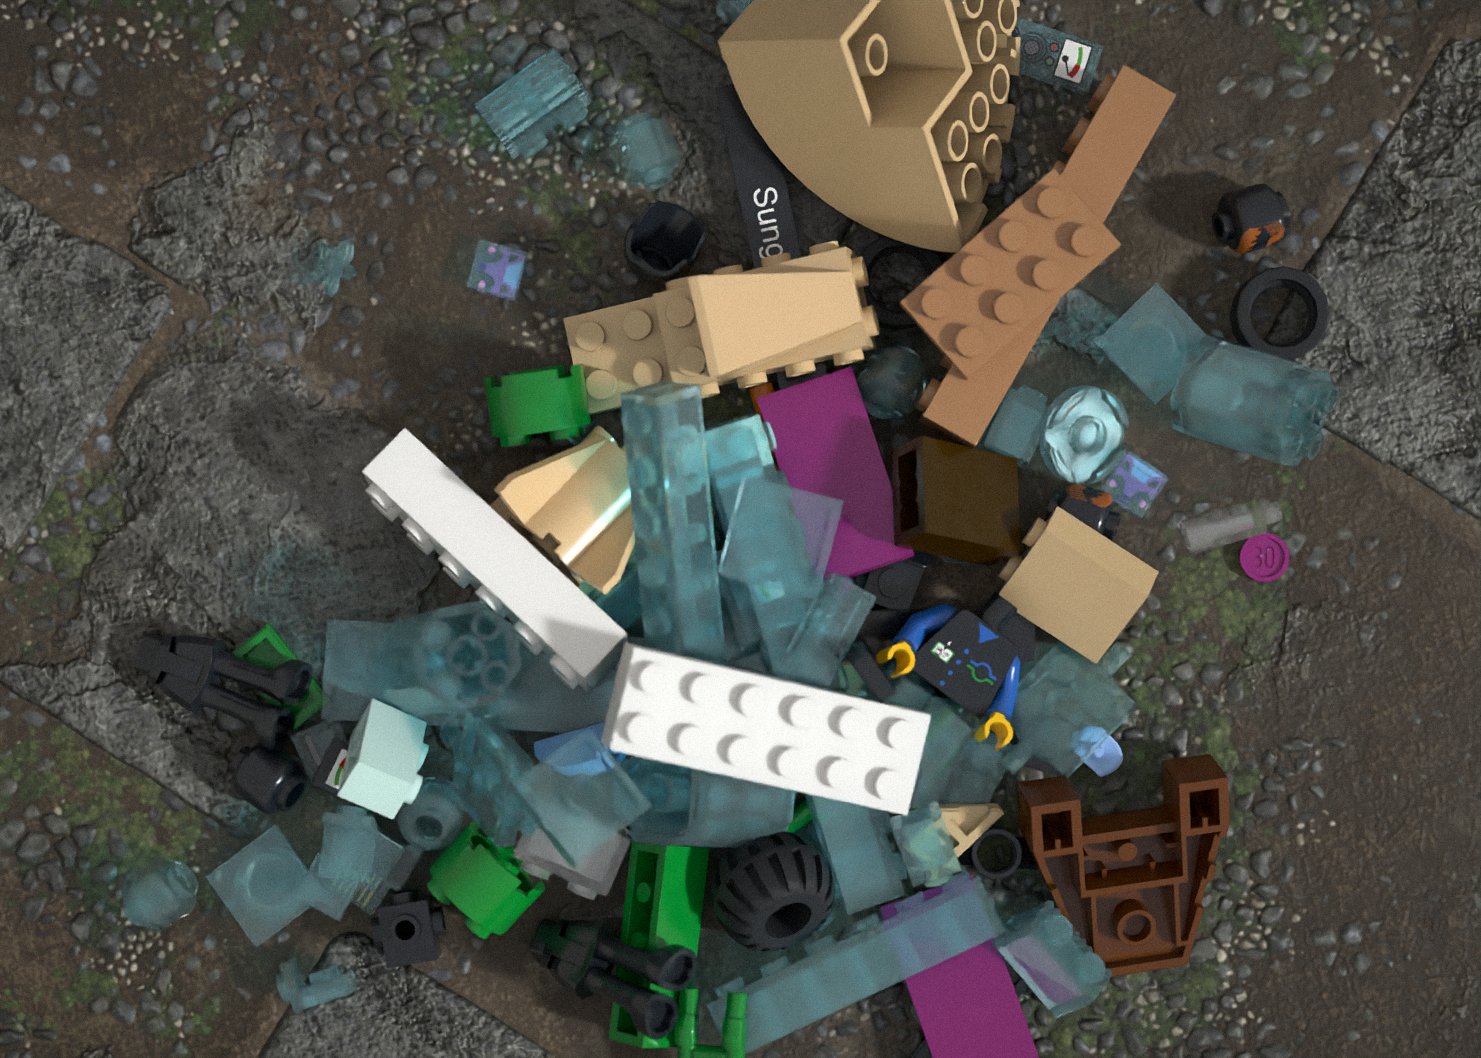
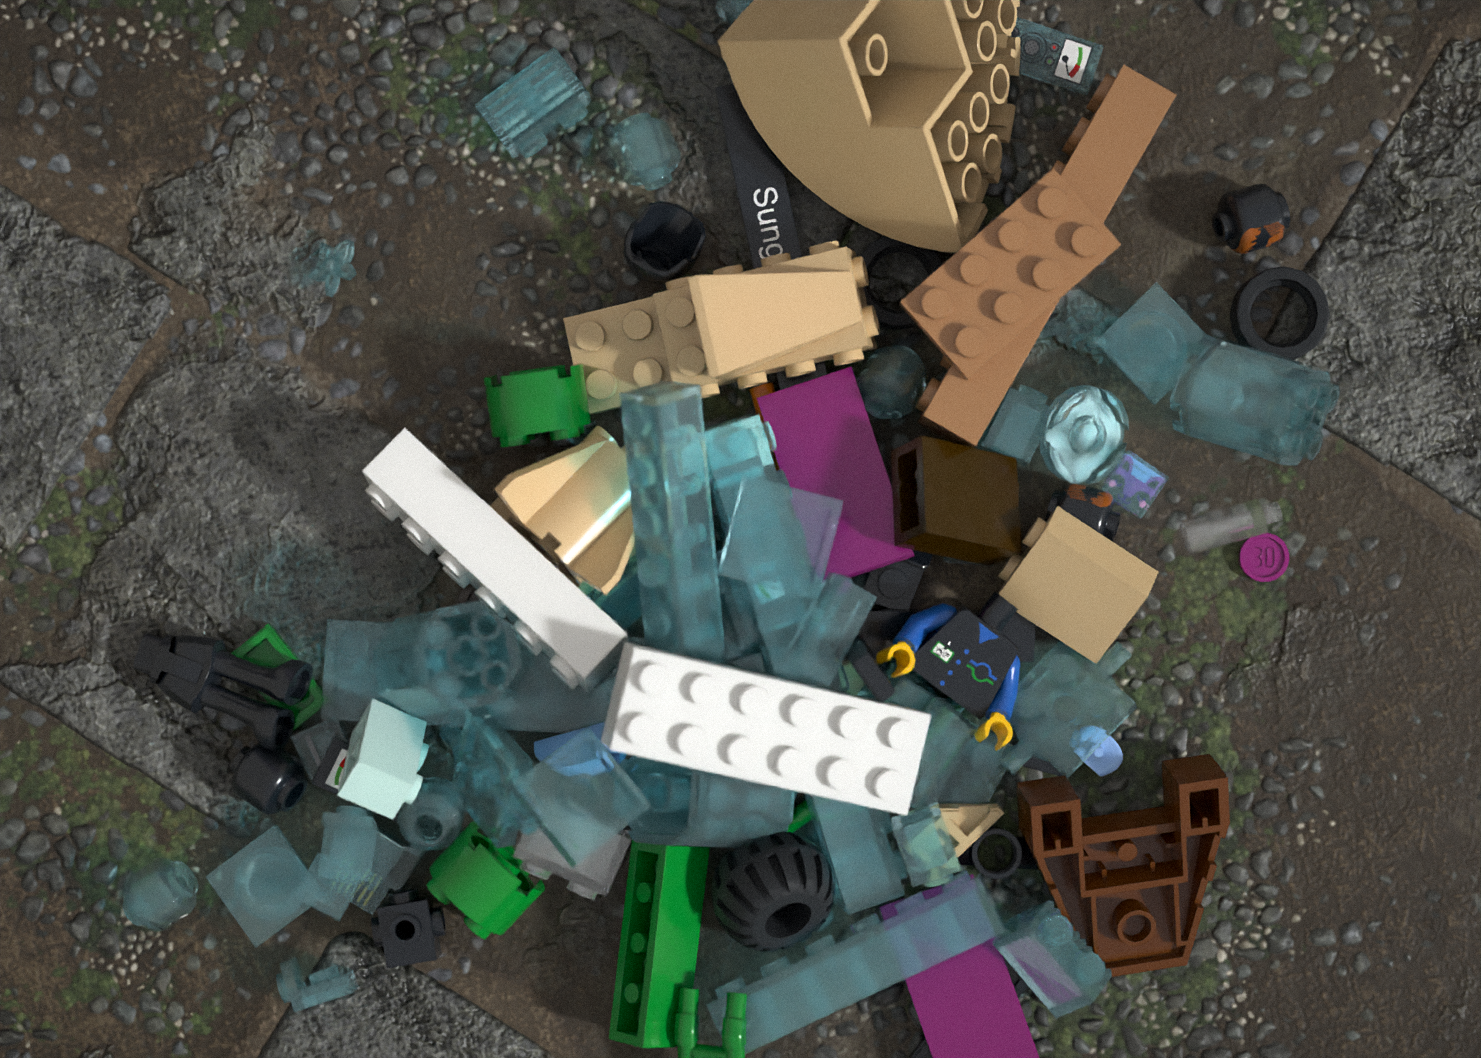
(497, 270): clear light blue tile -> none
(582, 959): black piece -> none

